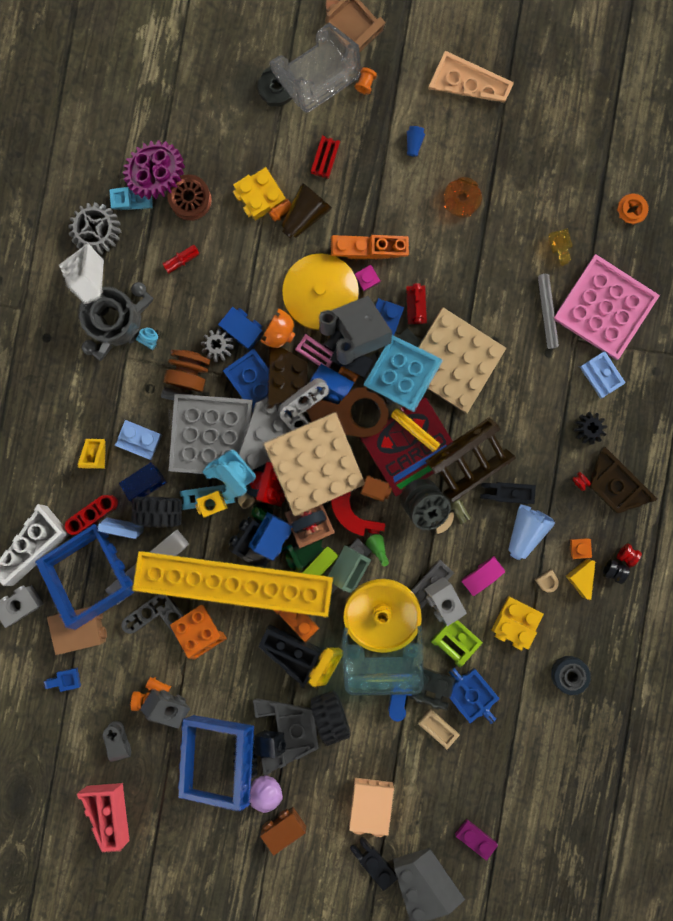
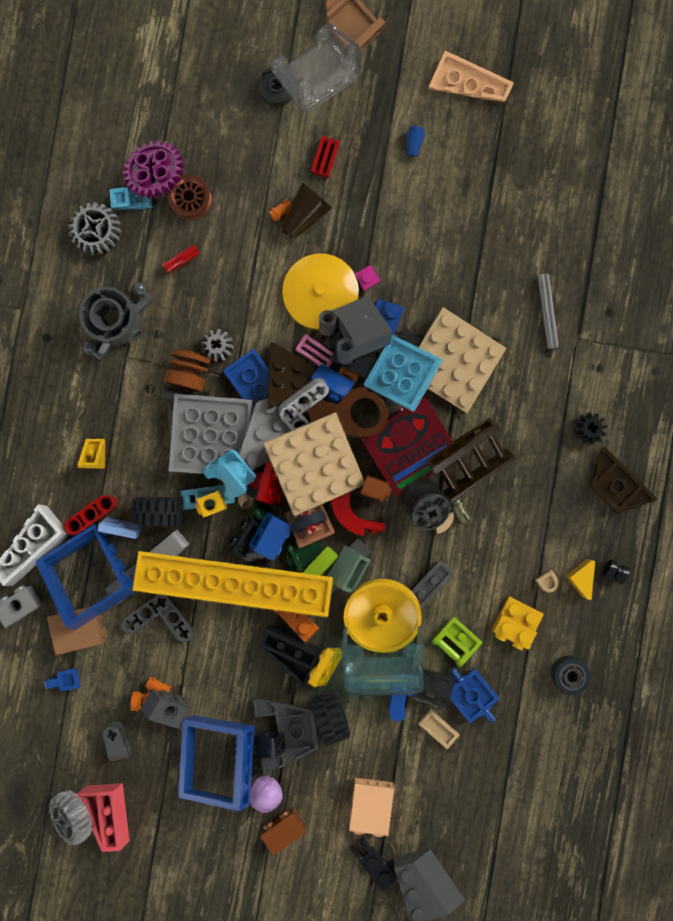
(70, 817): none -> light grey gear
(84, 273): white wedge -> none
(138, 439): light blue plate -> none
(142, 482): clear blue hinge -> none
(147, 337): medium azure plate -> none
(197, 632): orange bracket -> none
(241, 328): blue brick -> none
(258, 193): yellow plate -> none
(279, 330): orange cylinder -> none
(365, 81): orange bush -> none
(370, 247): orange slope -> none
(376, 545): bright green cone -> none
(415, 430): yellow axle -> none
(416, 304): red hinge -> none
(452, 608): light grey brick -> none
(472, 192): clear orange plate -> none
(476, 839): magenta plate -> none
(483, 576): dark pink slope -> none
(510, 492): black hinge -> none
(528, 531): light blue cone -> none
(561, 242): clear yellow plate -> none
(580, 548): orange plate -> none
(581, 481): red bush -> none
(602, 374): light blue plate -> none
(606, 307): bright pink plate -> none
(629, 555): red wheel -> none
(640, 212): orange gear -> none

